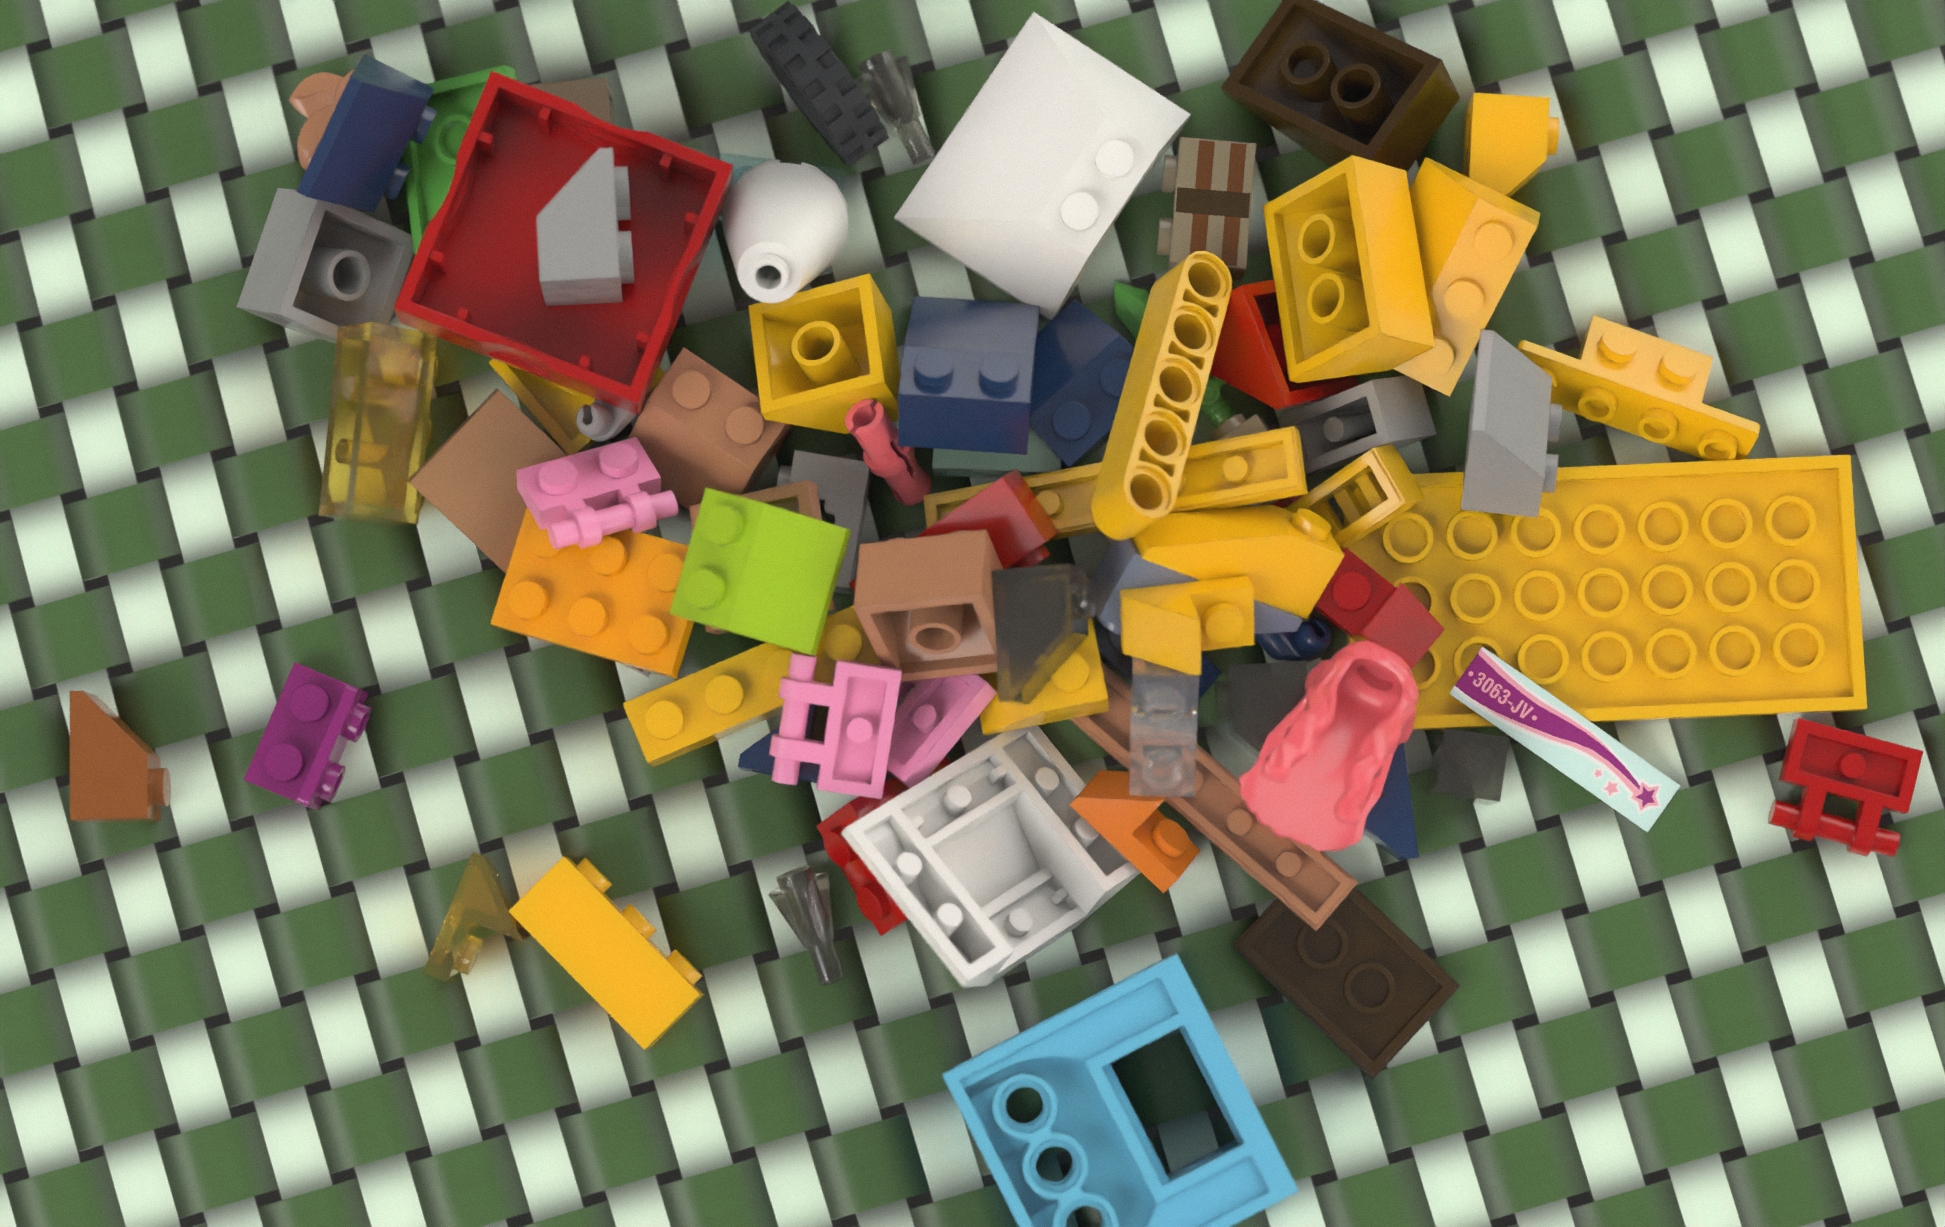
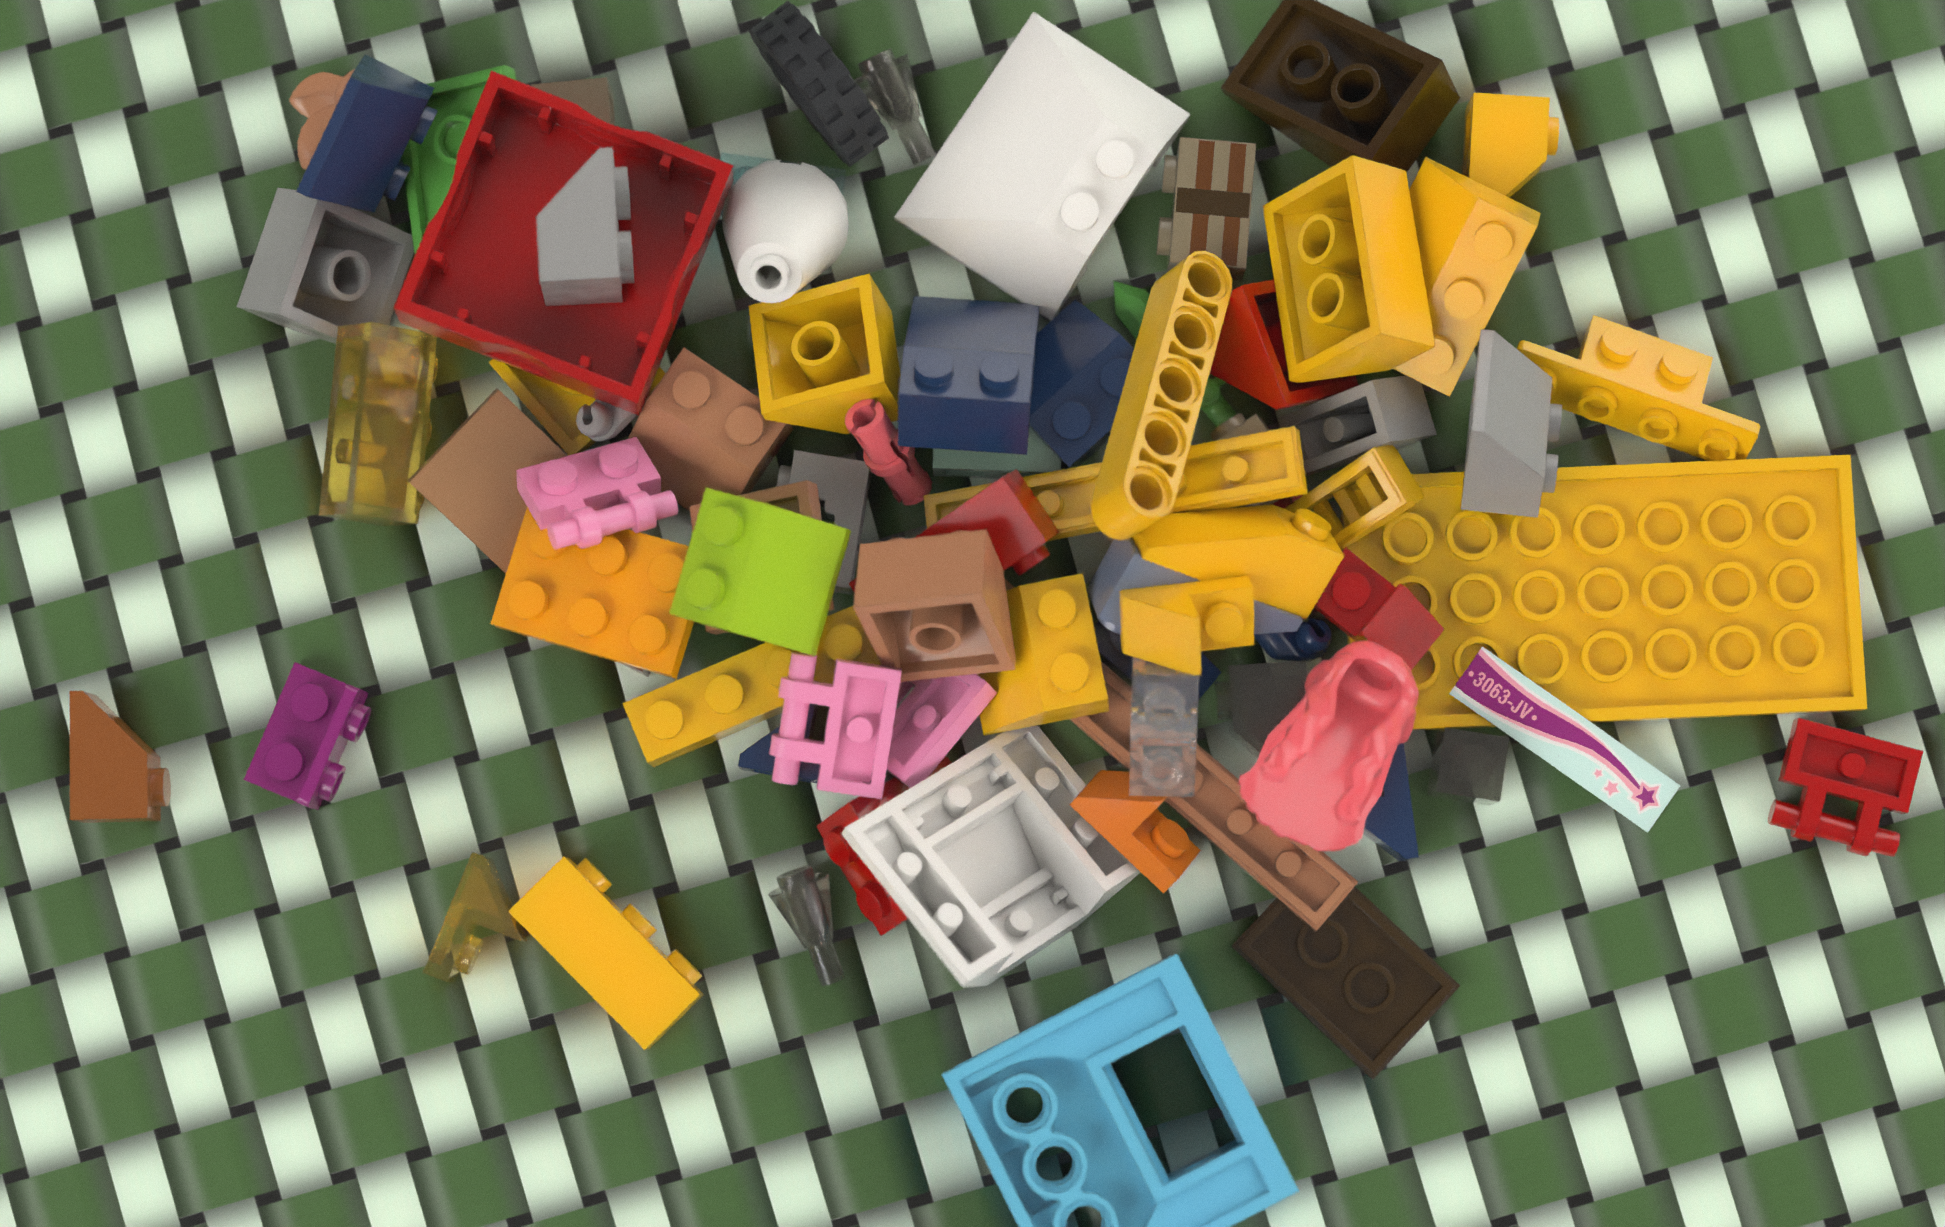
(1038, 625): clear smoke slope -> none

